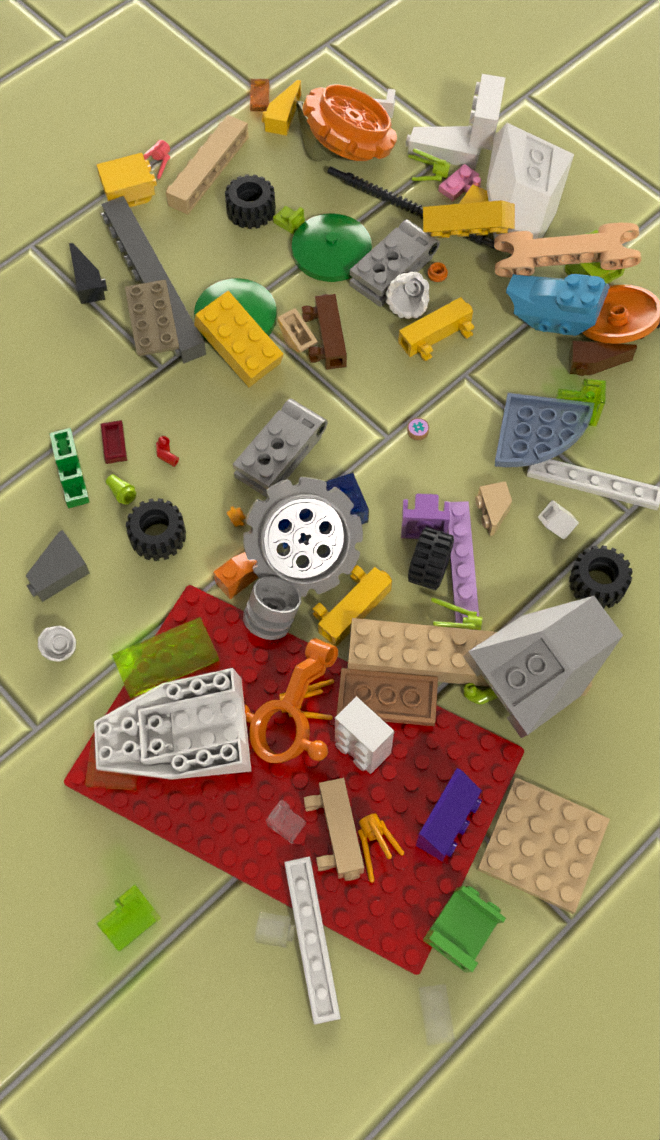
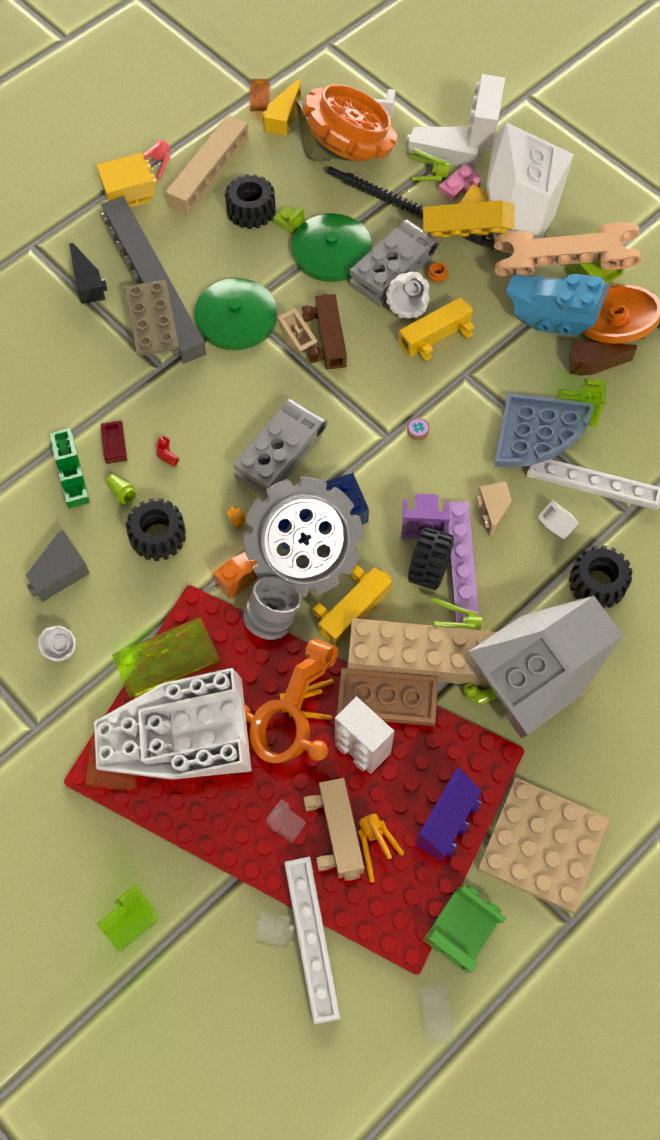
(238, 339): yellow brick -> none

